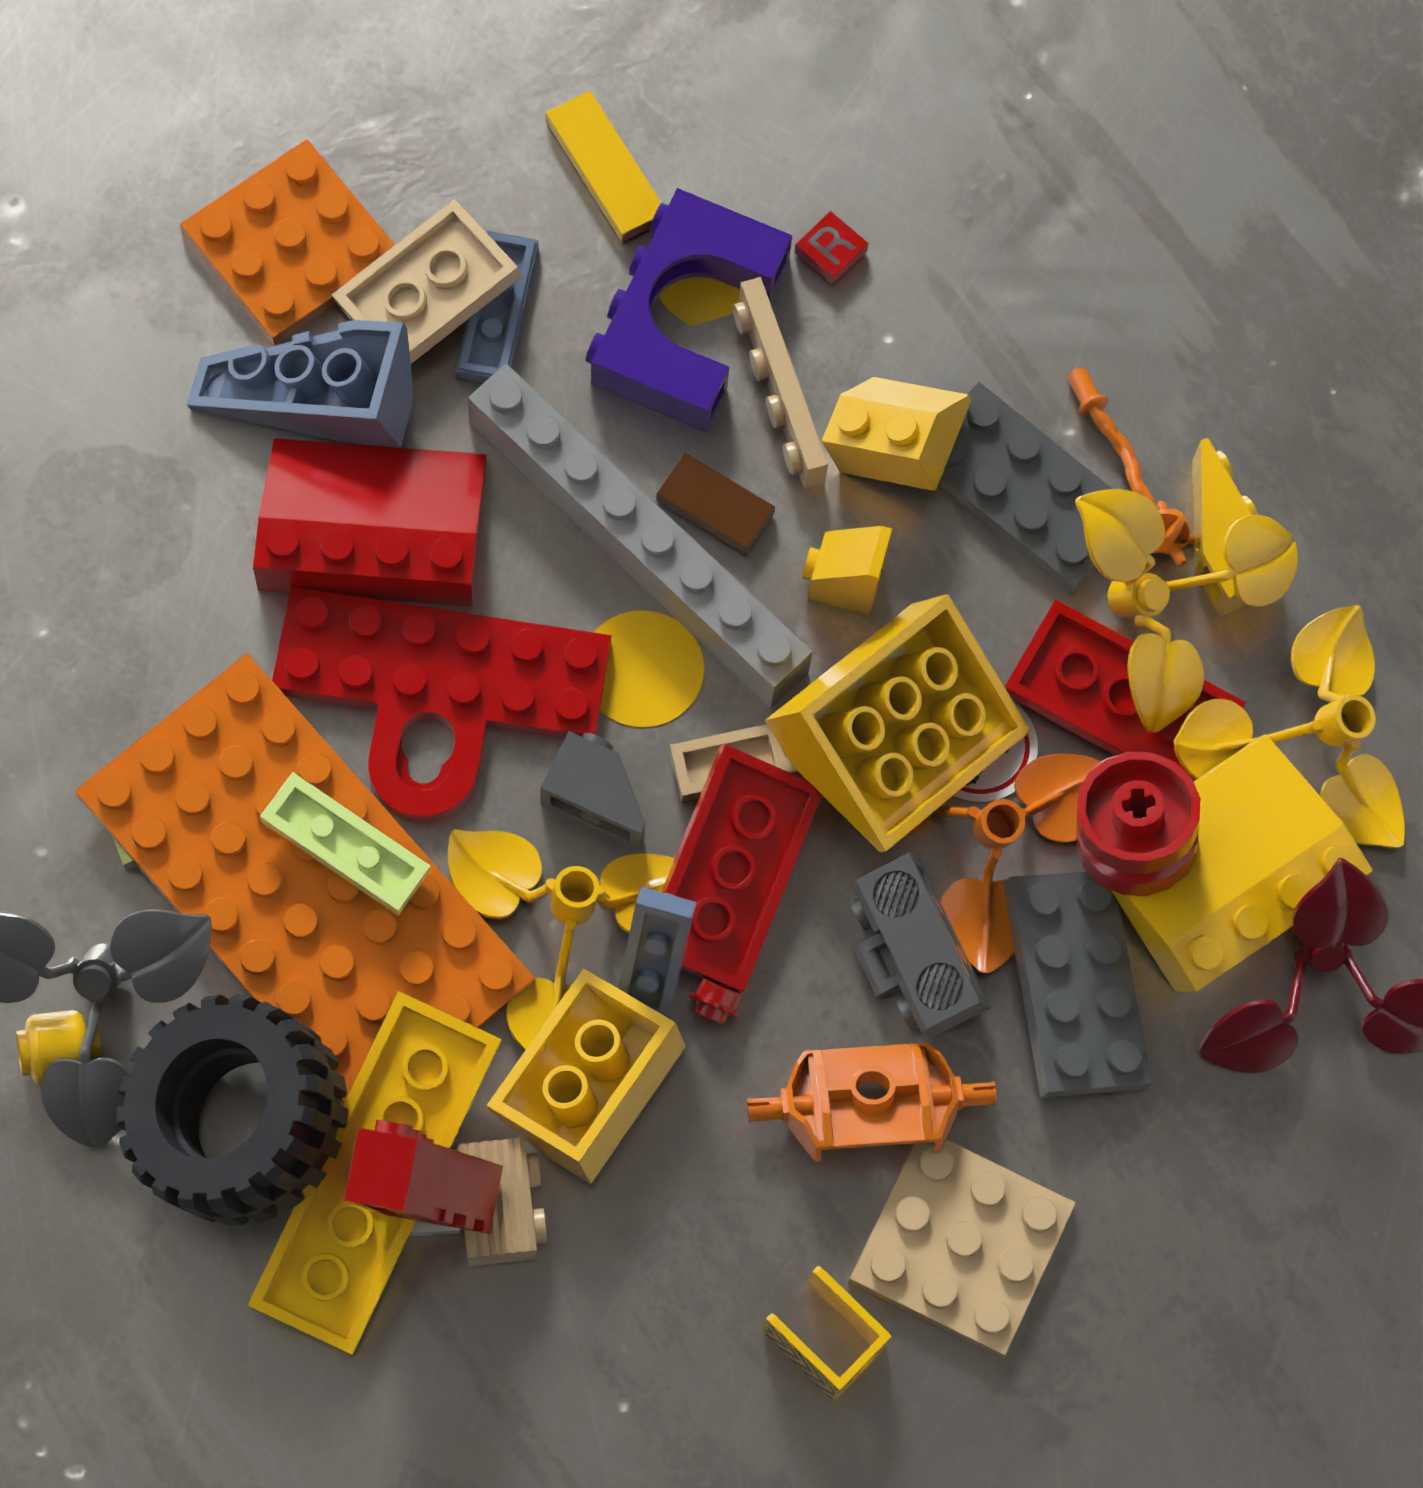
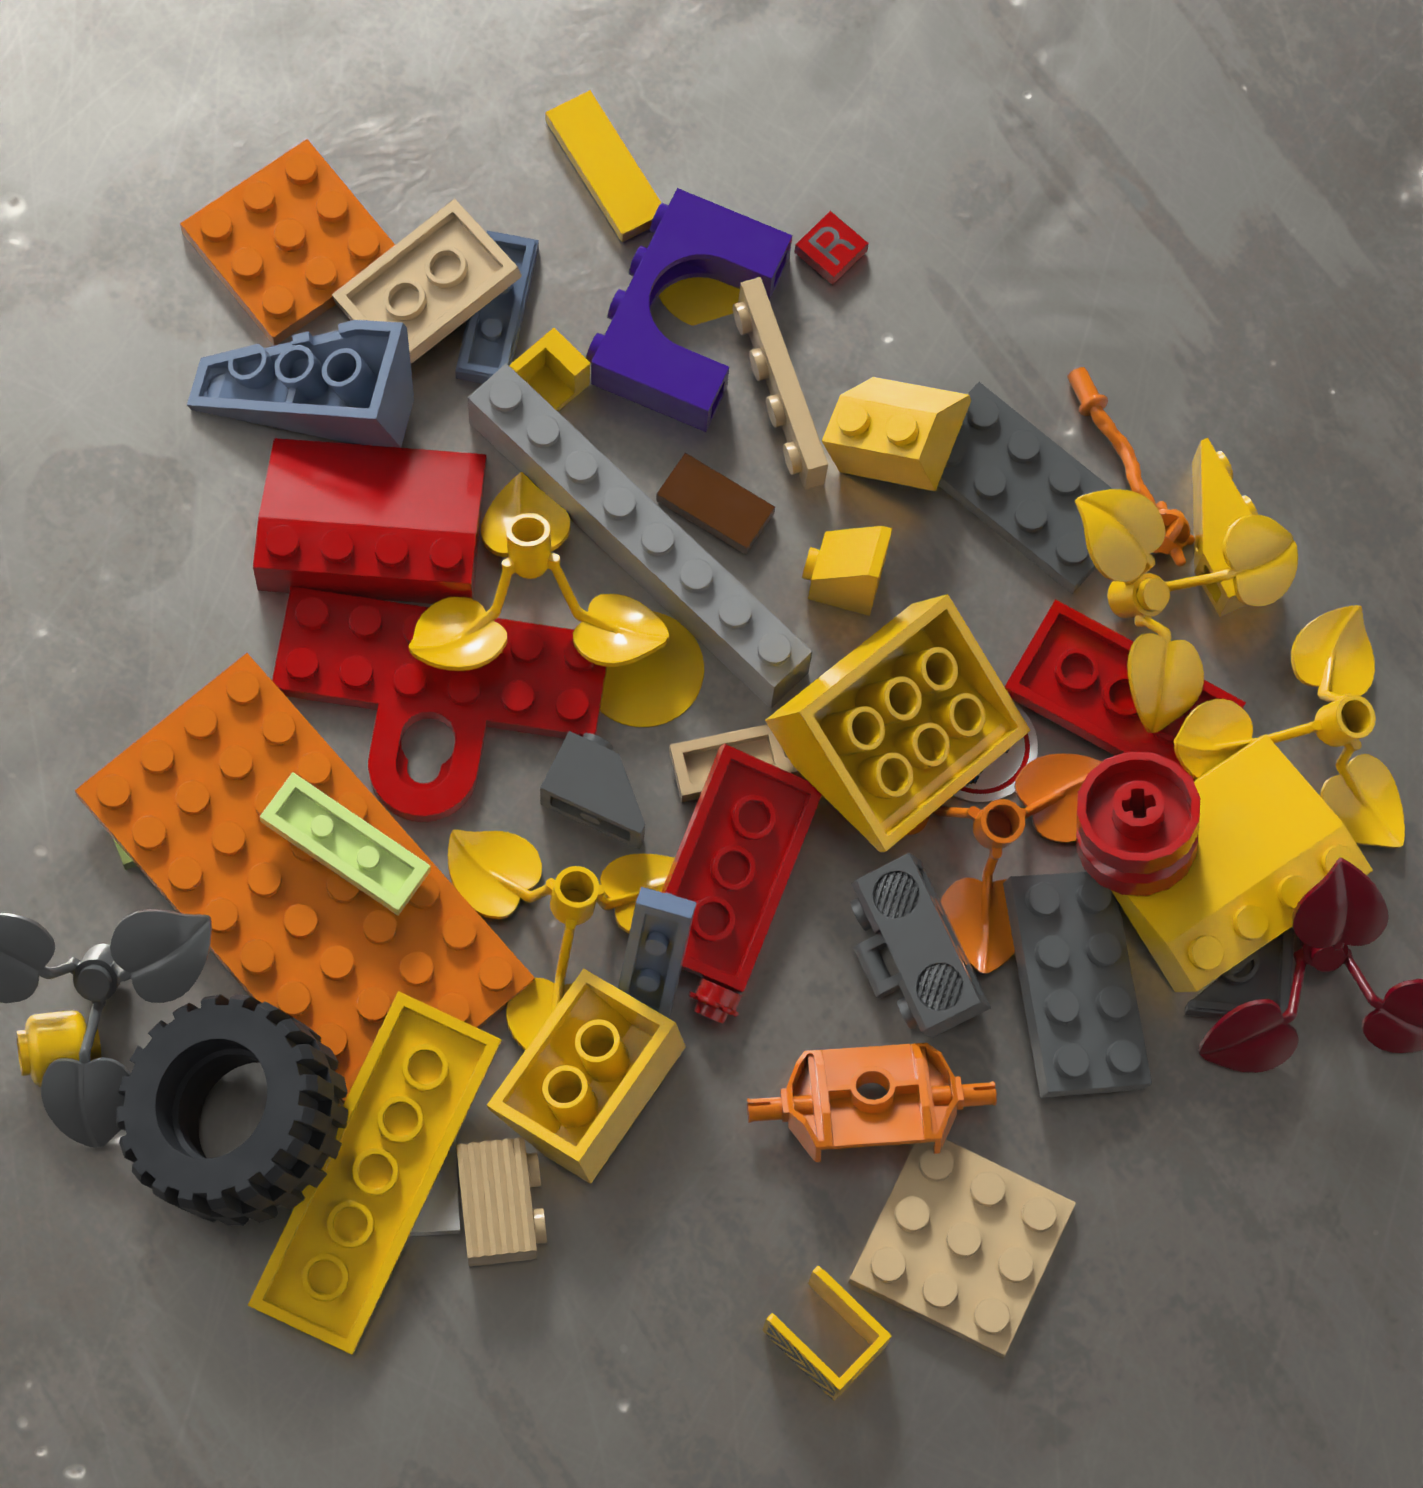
(413, 1179): red wedge -> none
(526, 529): none -> yellow plant
(554, 369): none -> yellow panel
(1259, 976): none -> dark grey tile

